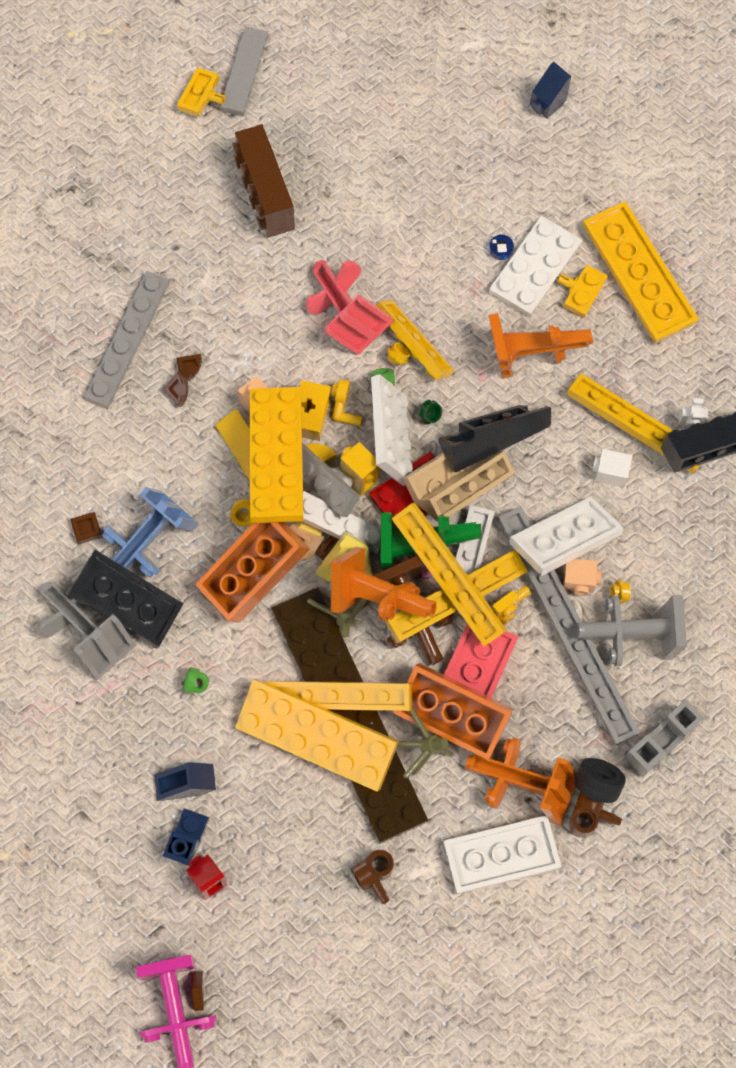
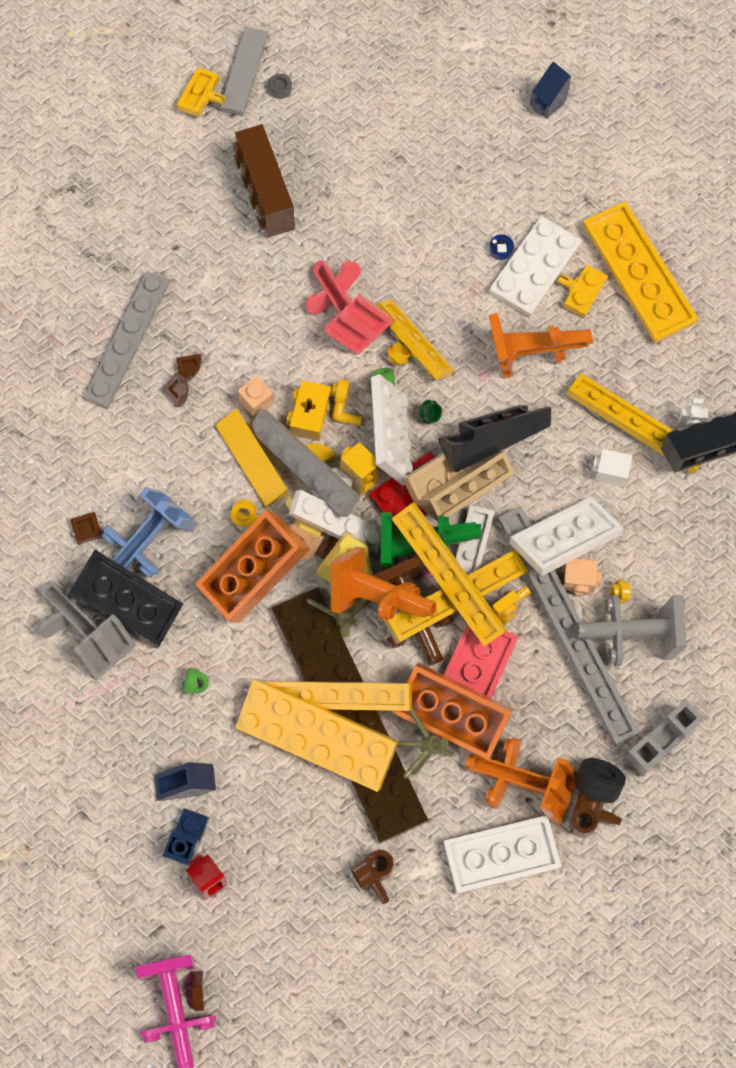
(276, 455): yellow plate -> none
(280, 86): none -> dark grey tile

